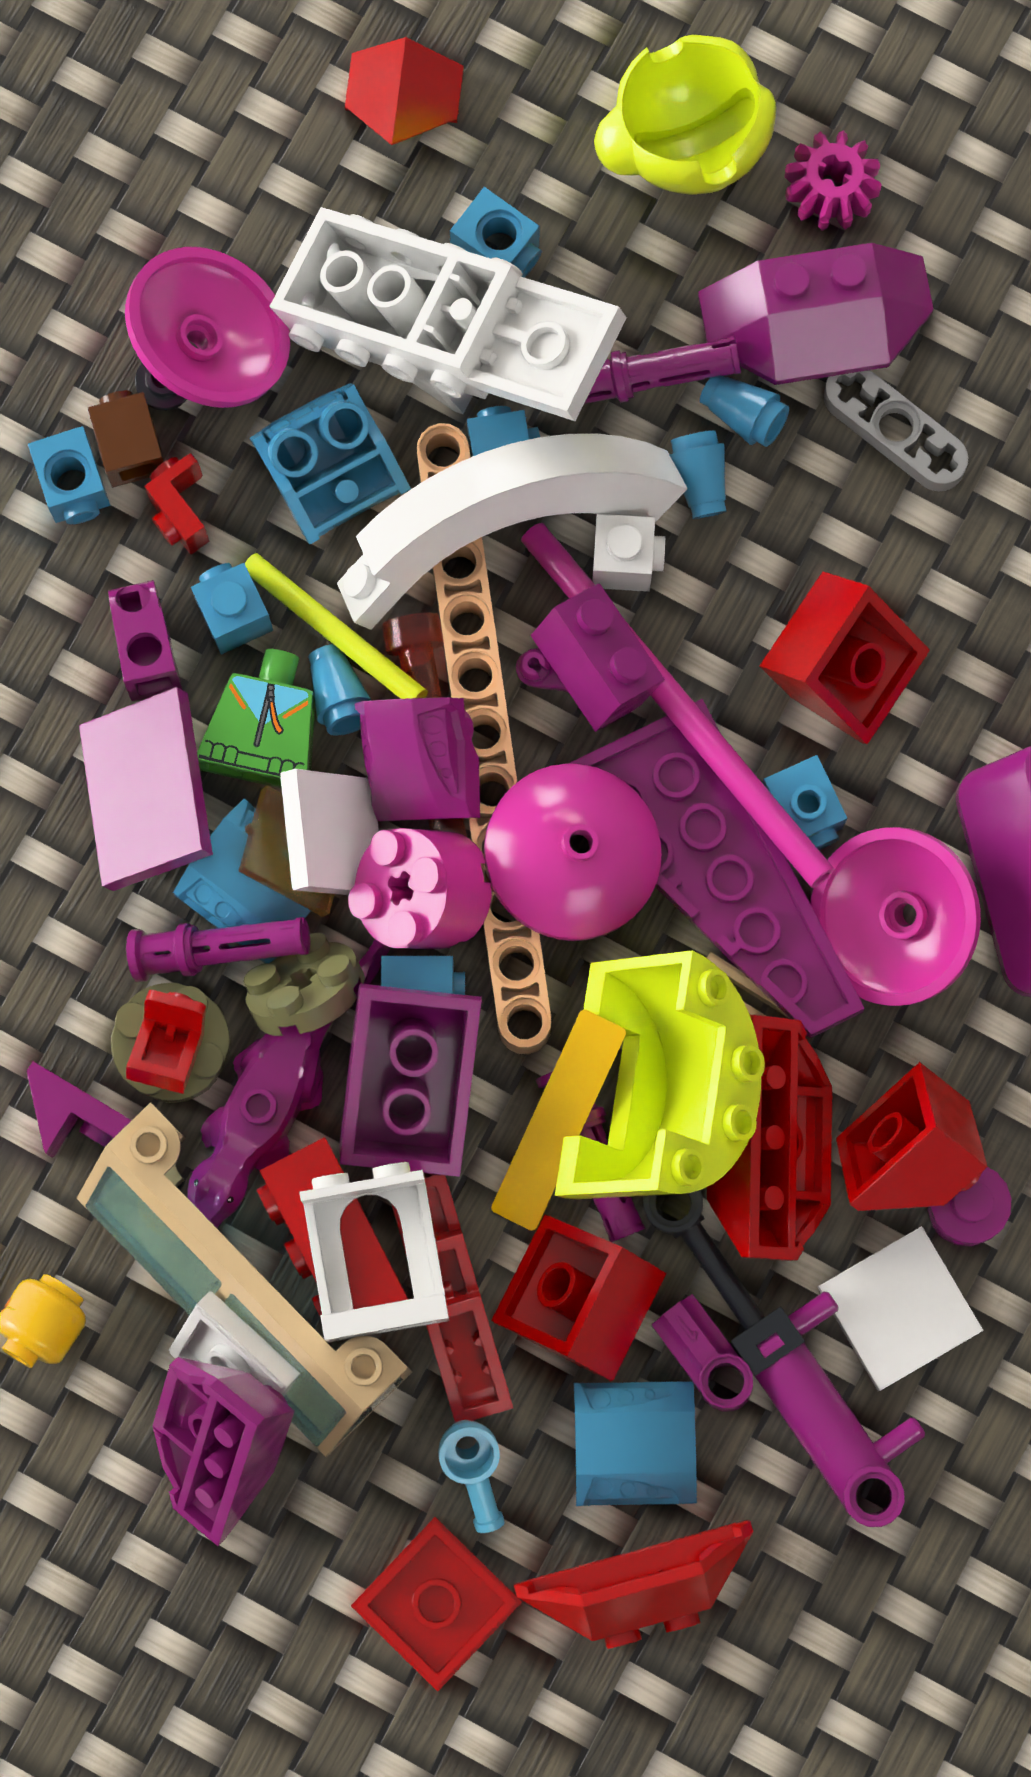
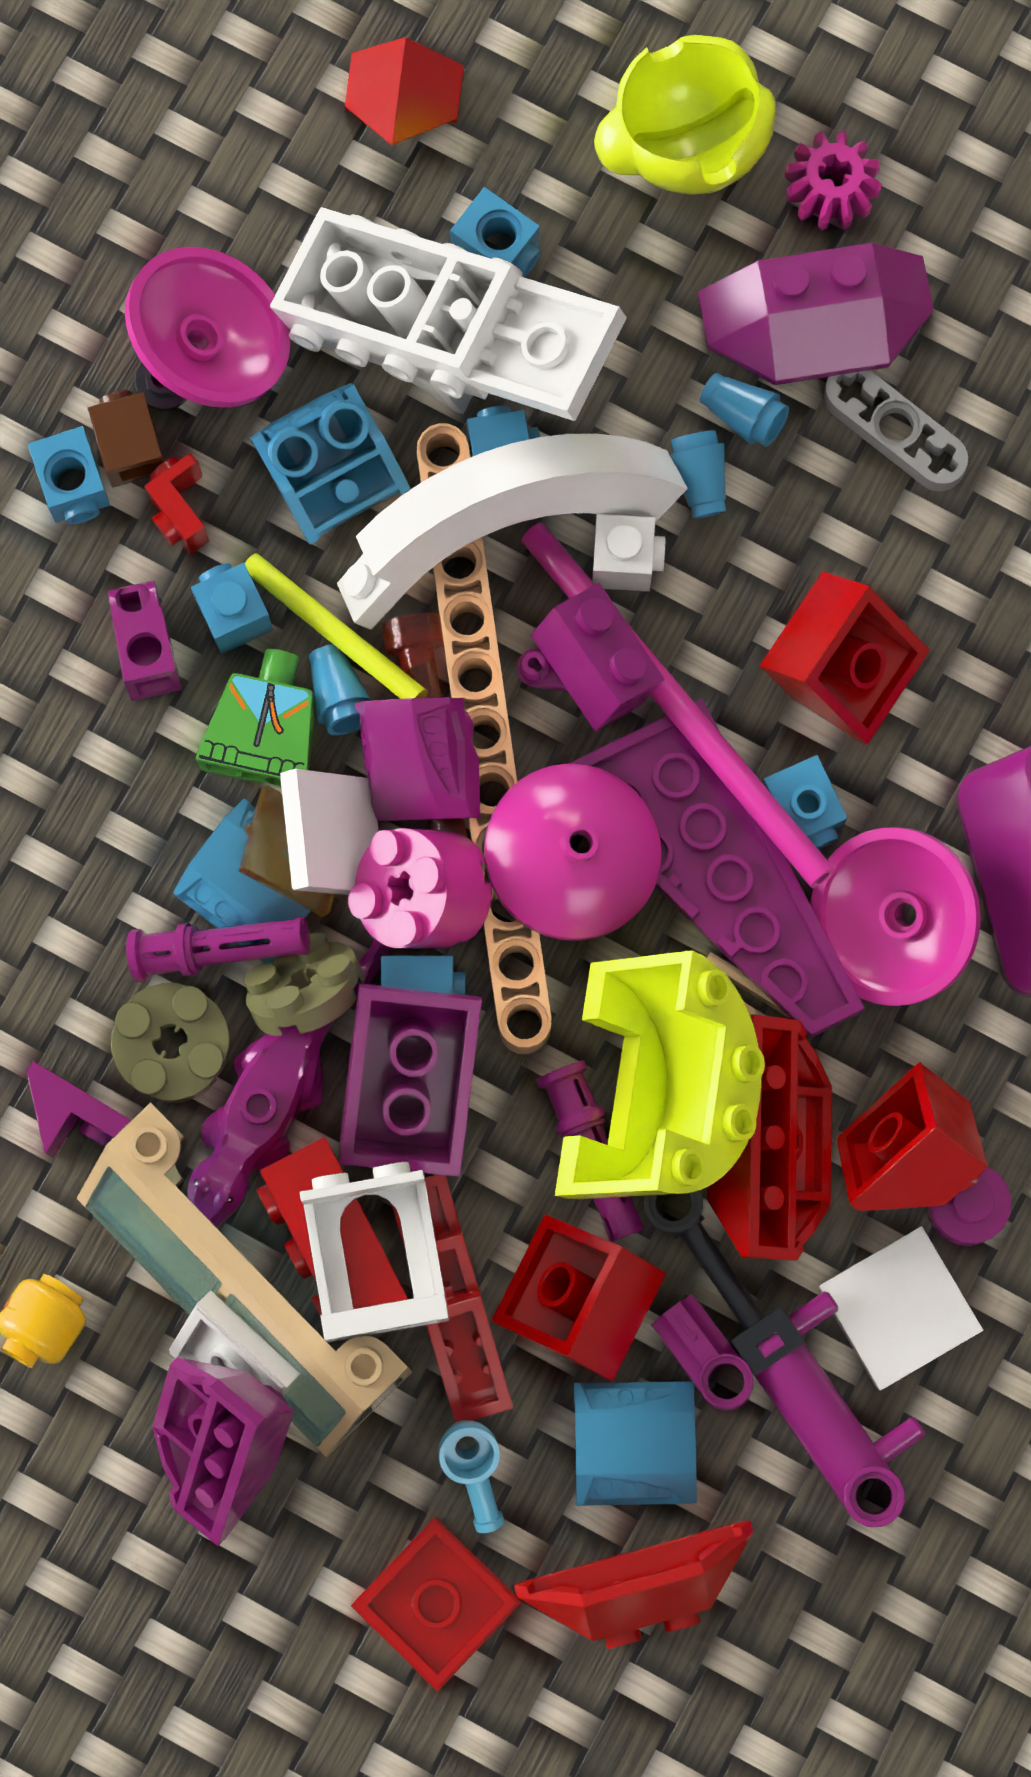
(145, 789): tile -> none
(167, 1041): red bracket -> none
(559, 1114): yellow sticker -> none
(668, 367): magenta pin -> none

